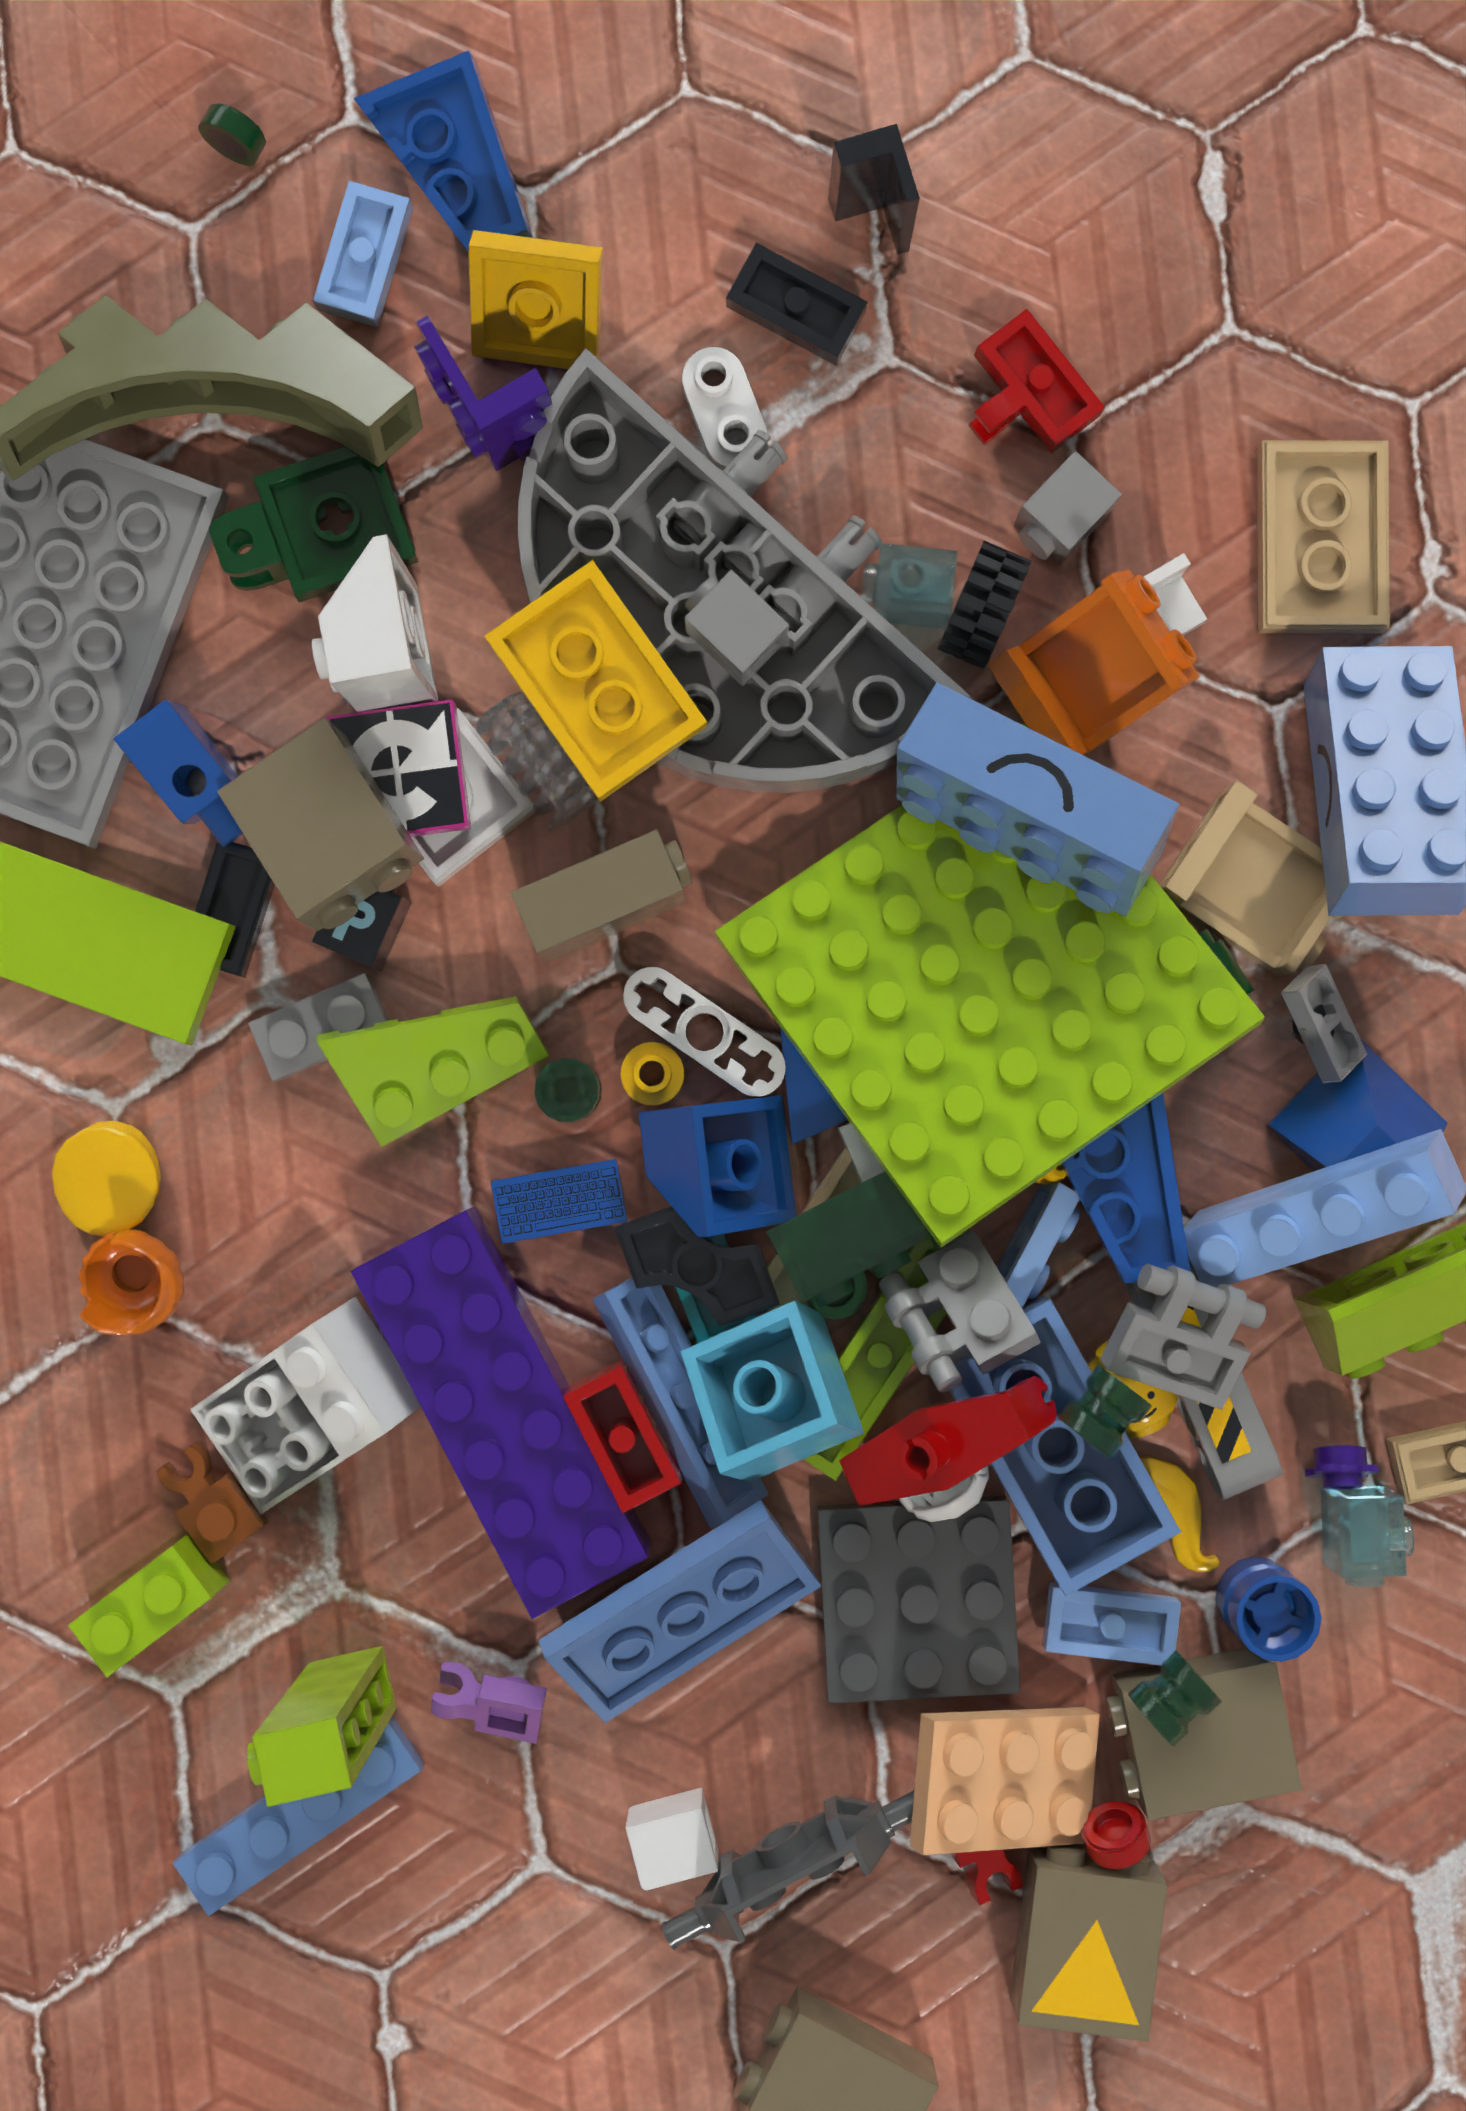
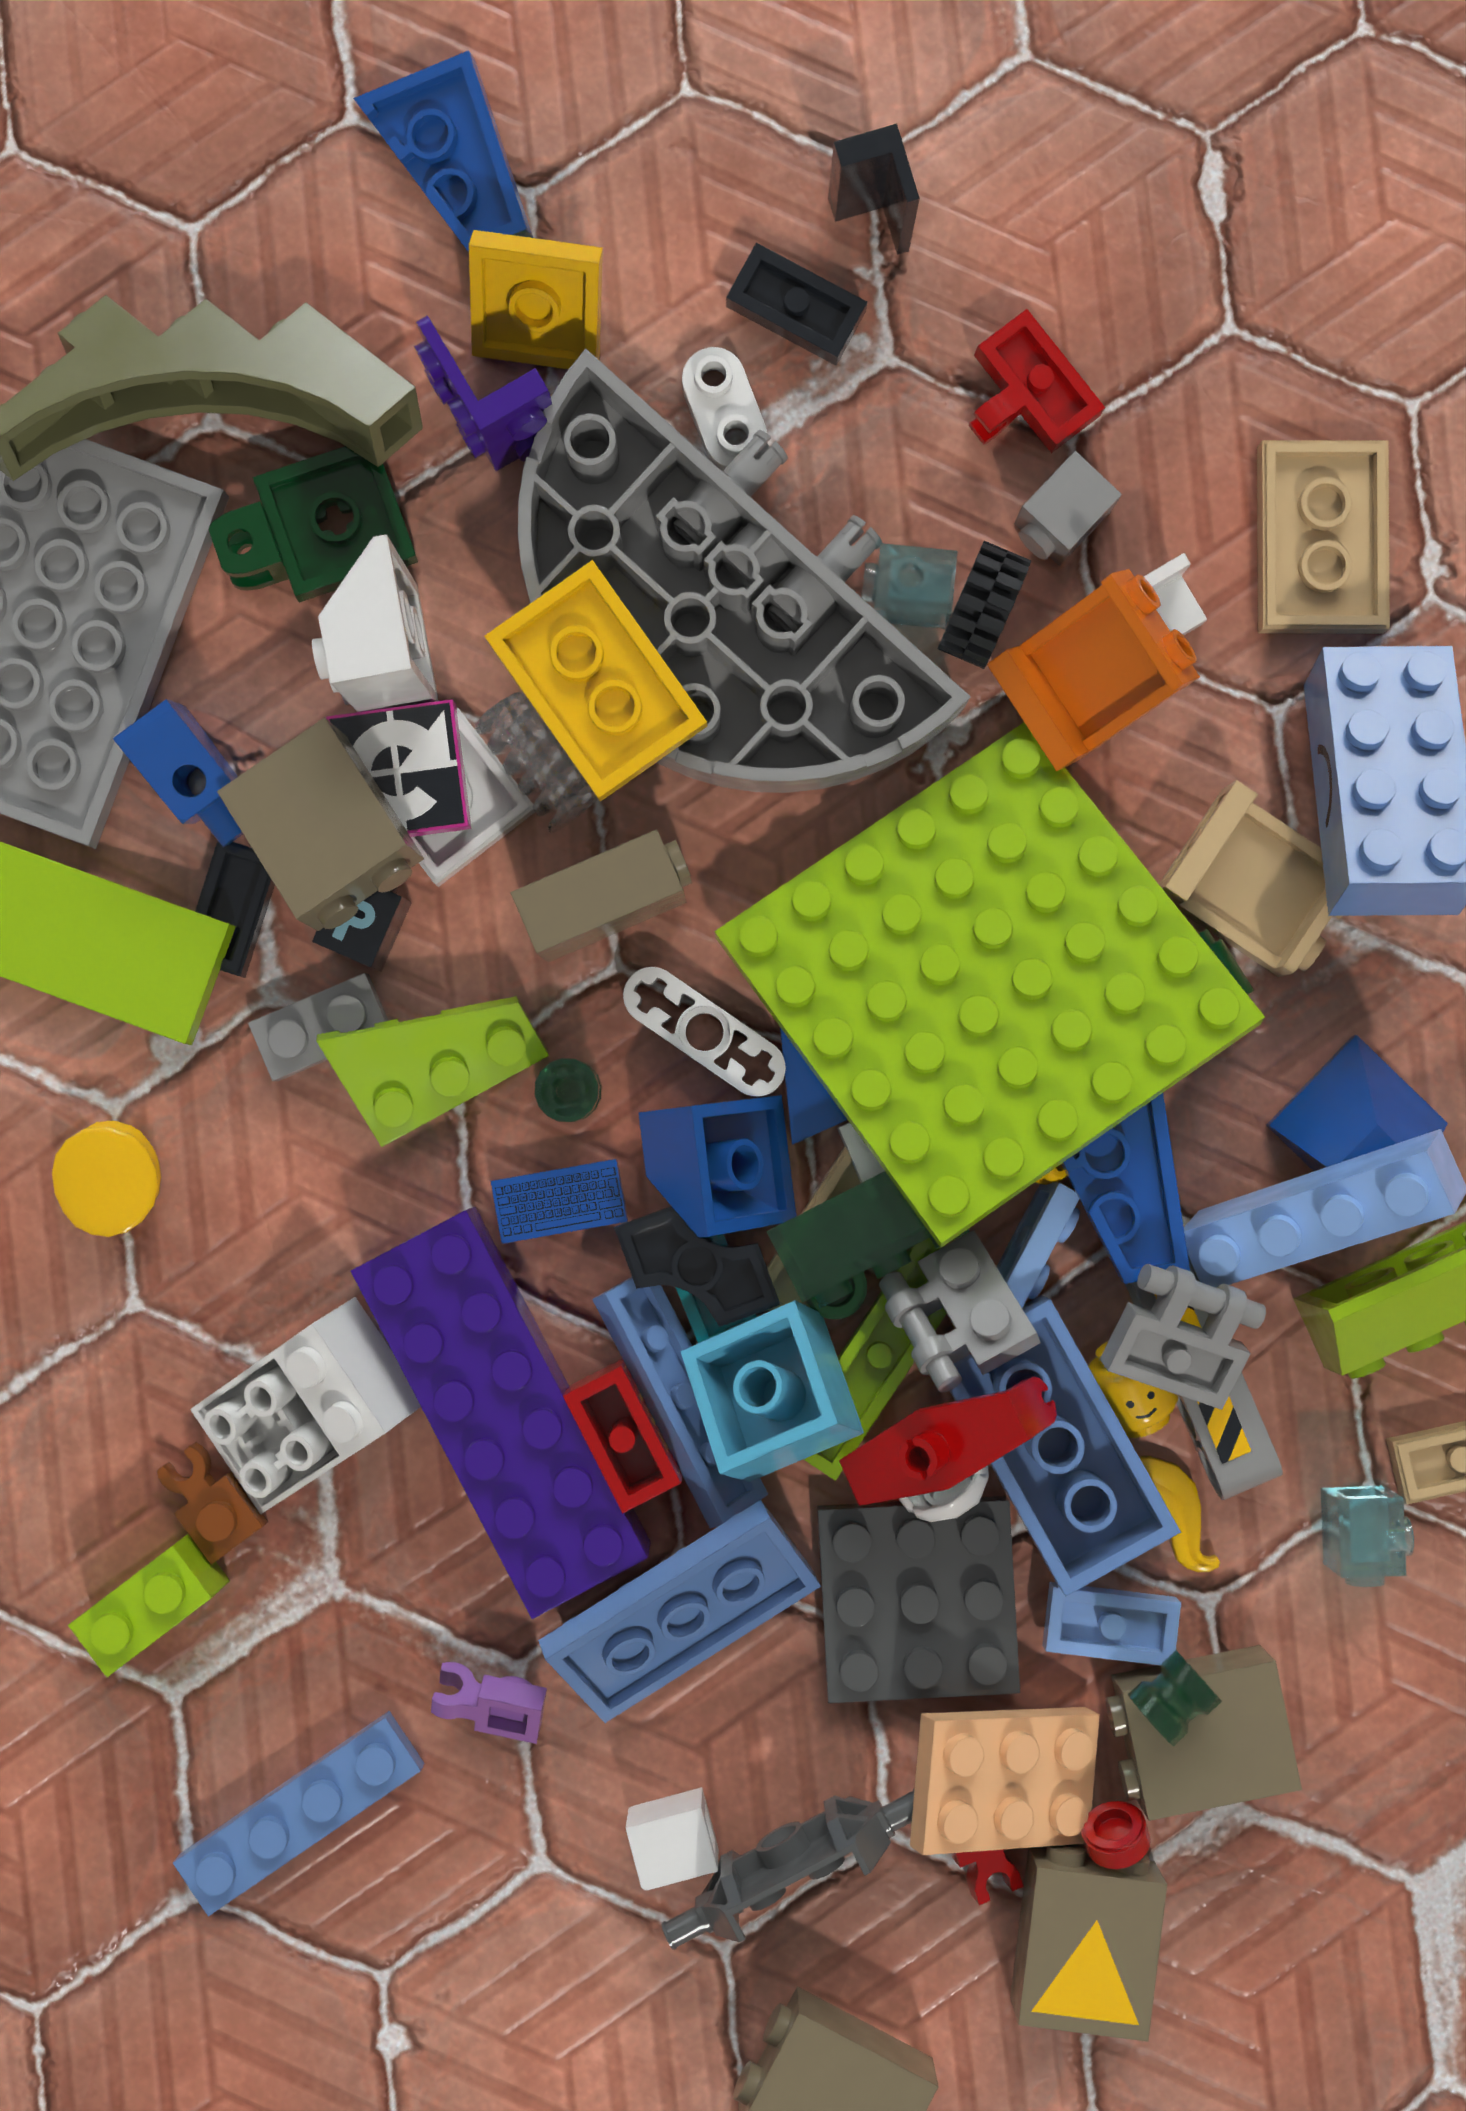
(130, 1283): orange hair -> none
(232, 134): dark green tile -> none
(323, 1727): lime brick -> none
(363, 254): light blue plate -> none
(672, 1079): yellow plate -> none
(734, 625): light grey brick -> none
(1032, 800): medium blue brick -> none
(1104, 1411): clear green wheel -> none
(1268, 1609): blue wheel -> none
(1320, 1023): light grey piece -> none
(1341, 1466): dark purple plate -> none

